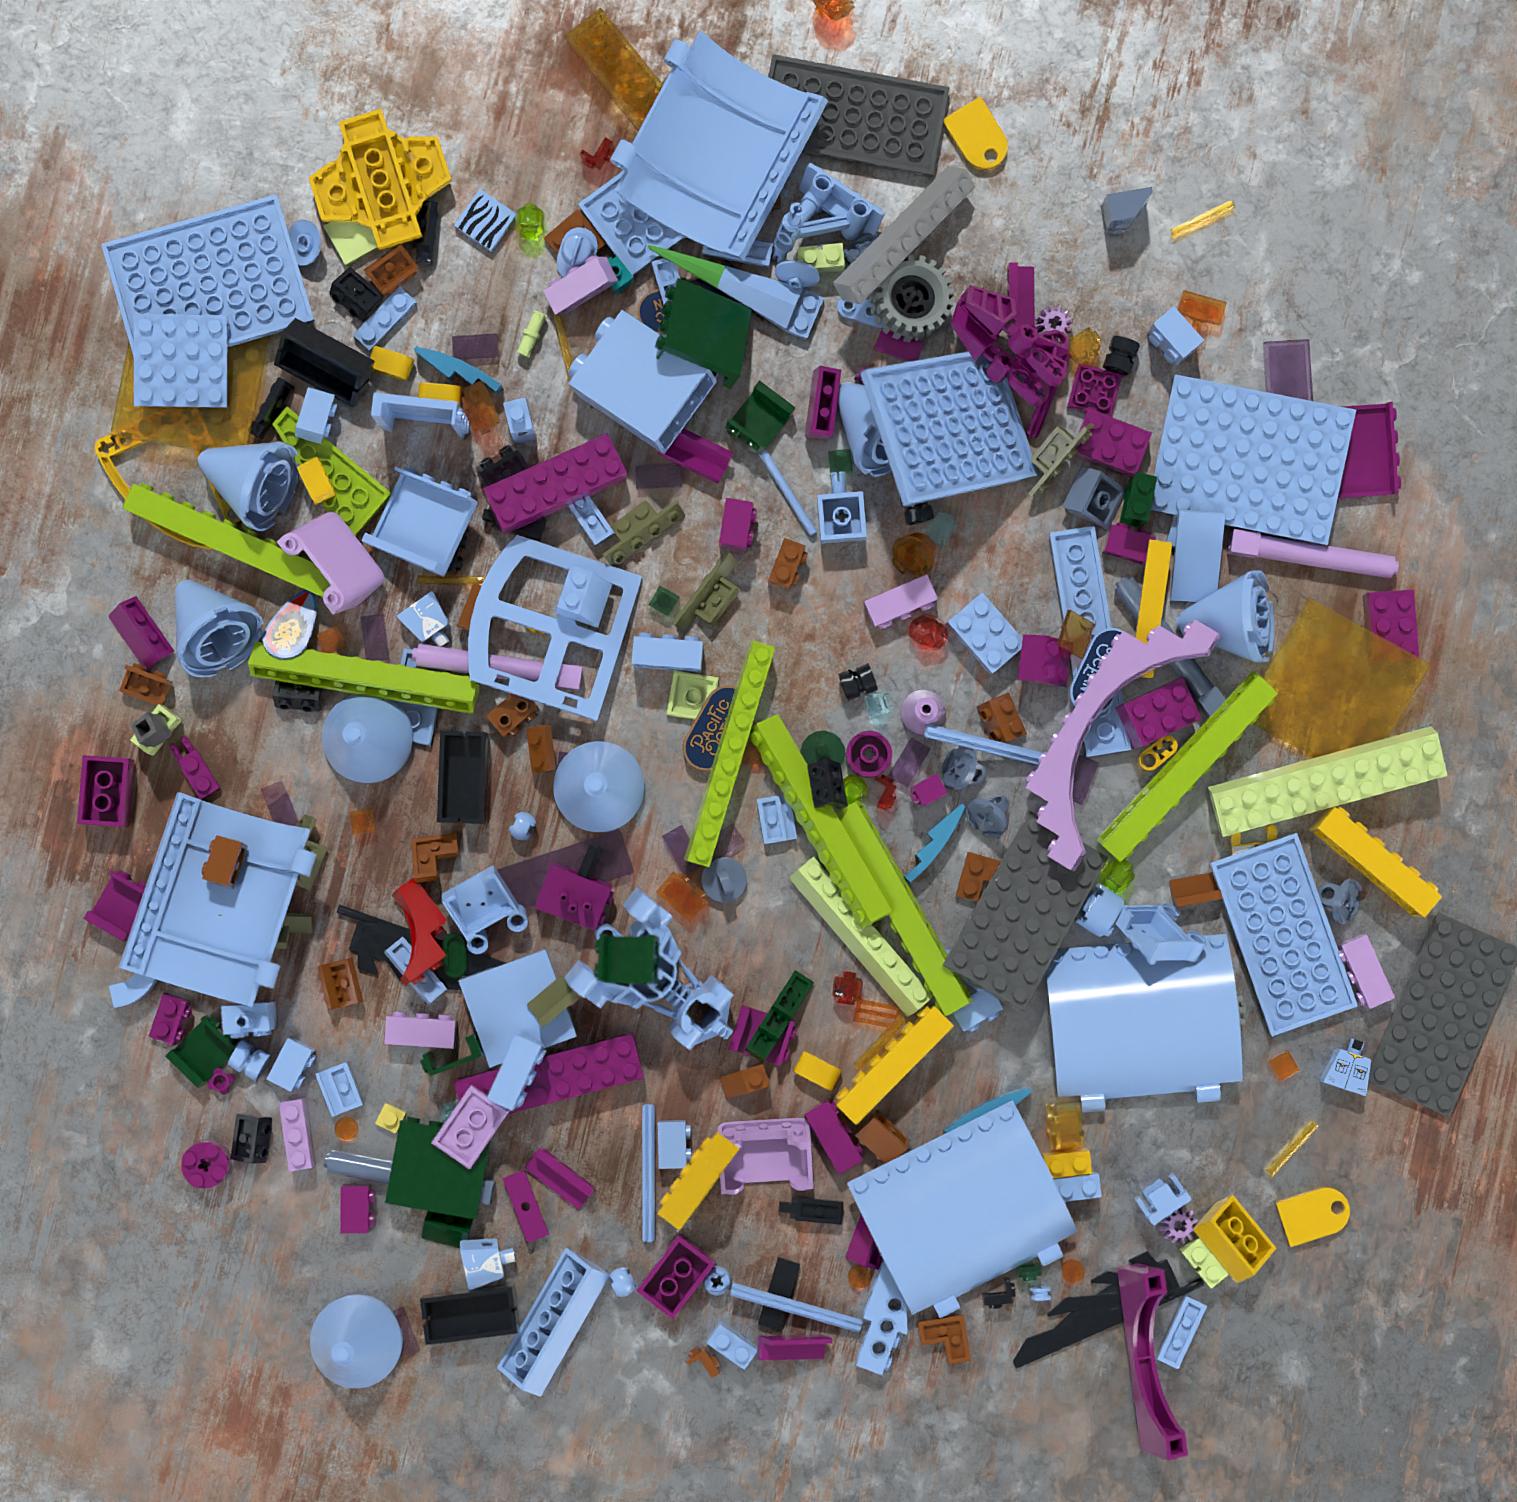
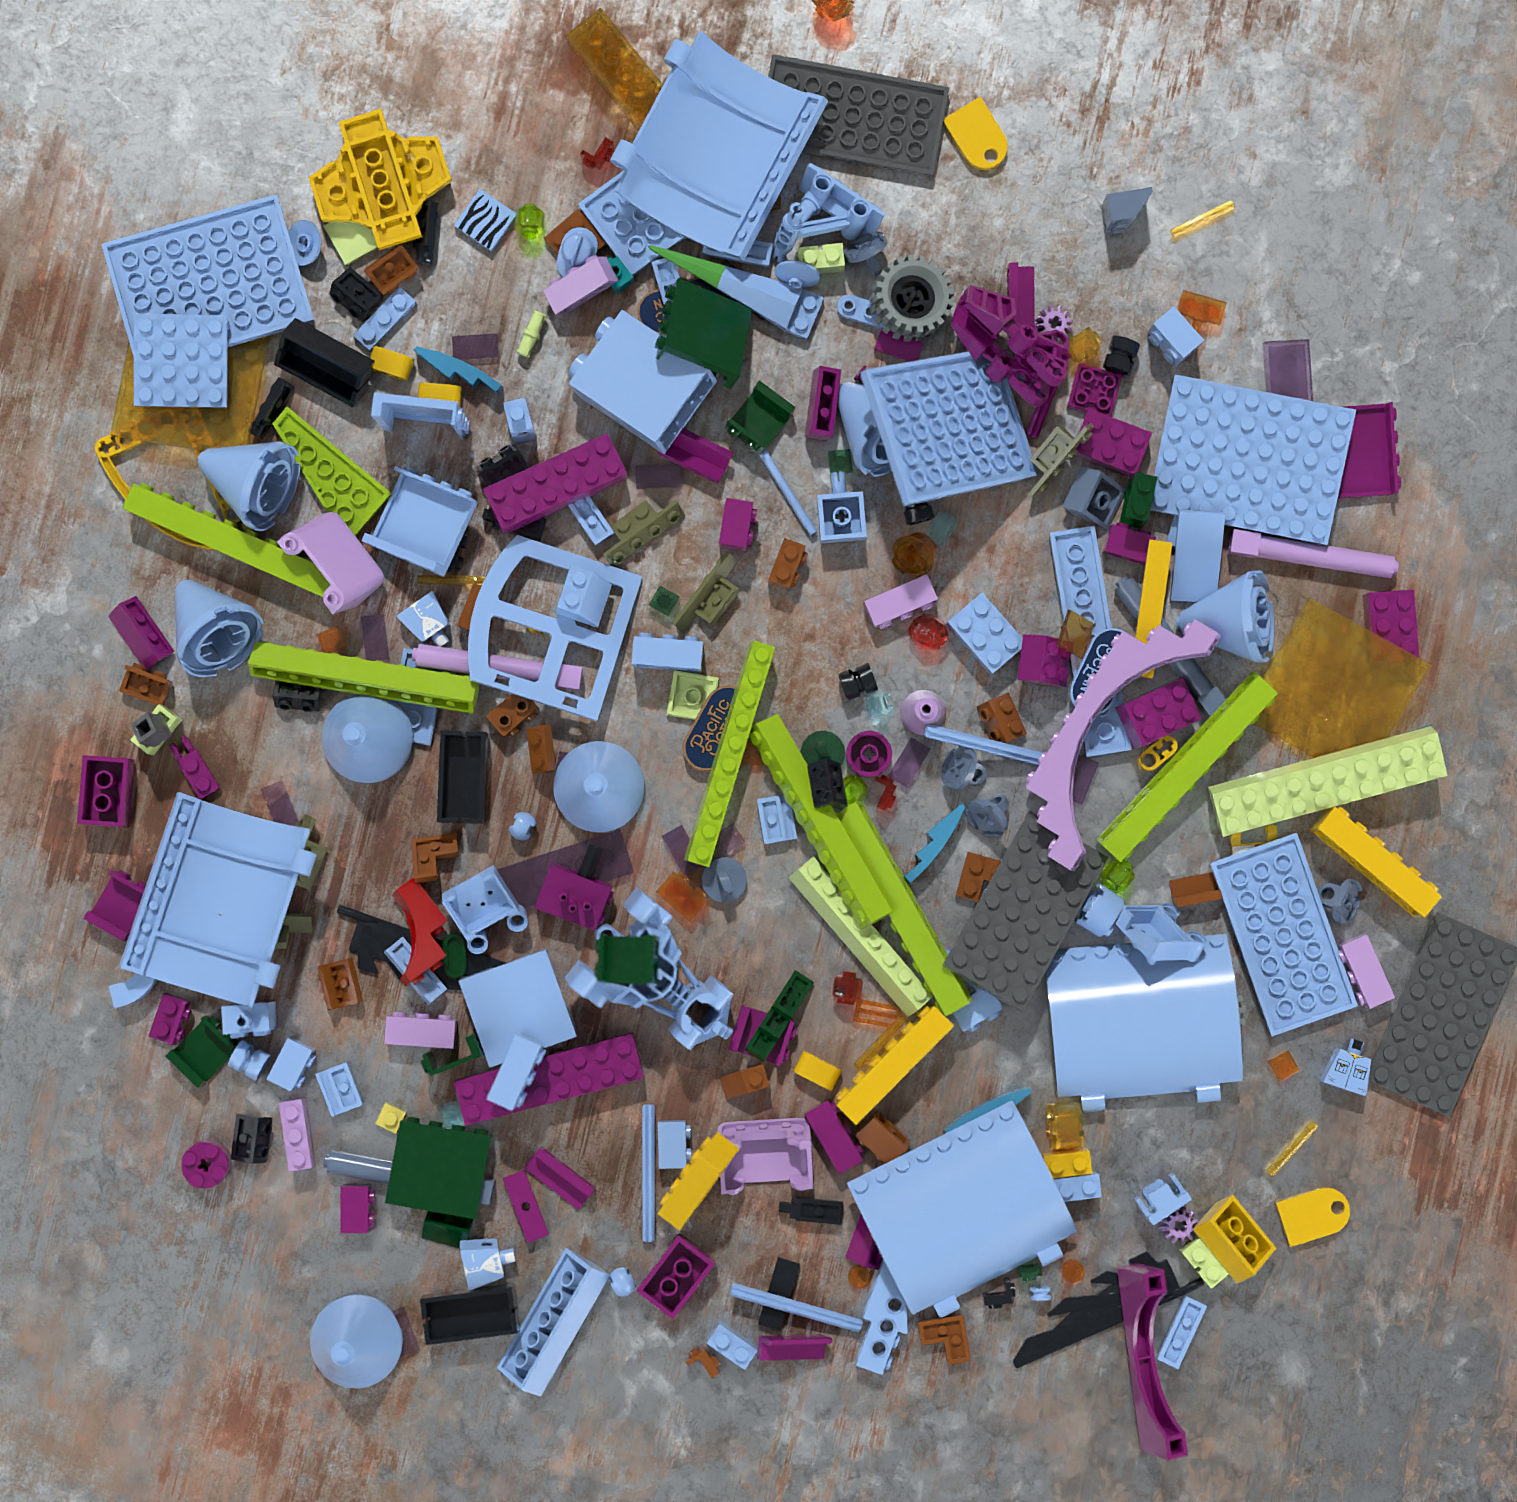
(222, 1087): magenta plate -> none
(224, 861): dark orange brick -> none
(291, 626): shield -> none
(315, 415): light blue brick -> none
(316, 480): yellow beam -> none
(346, 1128): clear orange tile -> none
(362, 821): clear orange plate -> none
(470, 1127): lavender tile -> none
(478, 400): clear orange bracket -> none
(552, 1001): olive panel -> none
(563, 341): clear yellow piece -> none
(720, 1288): light blue piece -> none
(904, 235): light grey brick -> none
(927, 791): magenta brick -> none

